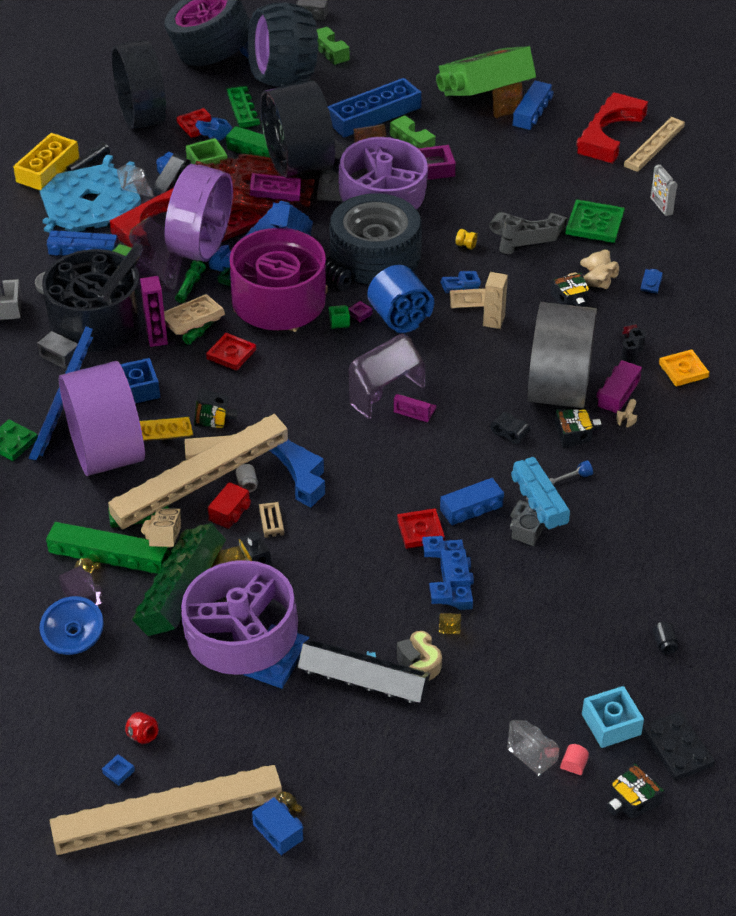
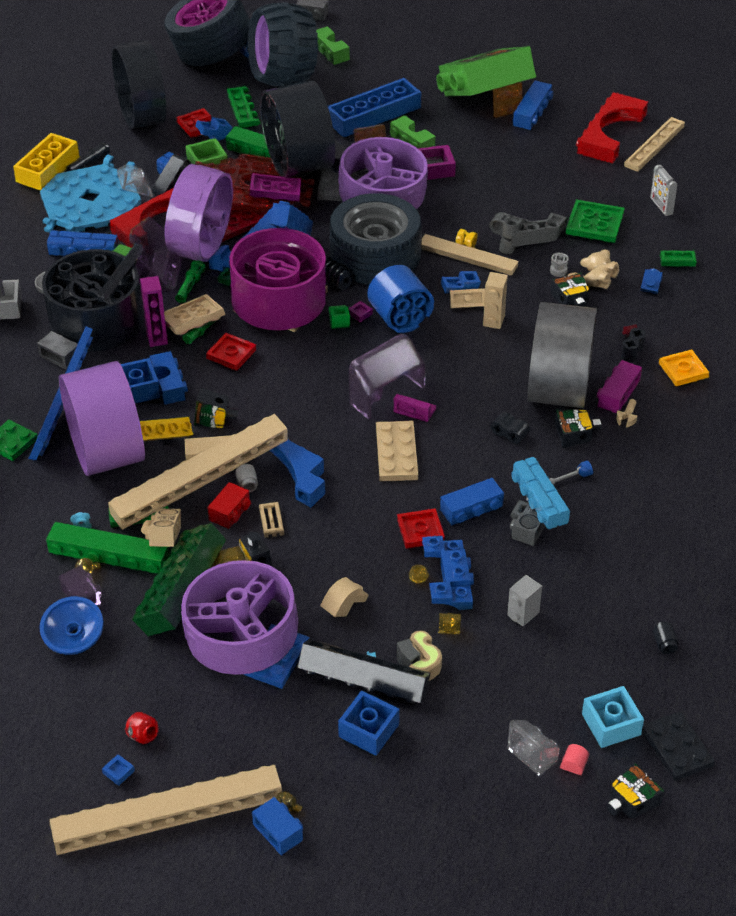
(81, 517): none -> medium azure plate
(169, 377): none -> blue arch
(342, 596): none -> tan brick
(368, 722): none -> blue brick
(396, 451): none -> tan plate
(418, 574): none -> clear yellow plate
(469, 254): none -> tan tile
(524, 600): none -> light grey brick
(559, 264): none -> light grey wheel
(678, 258): none -> green plate

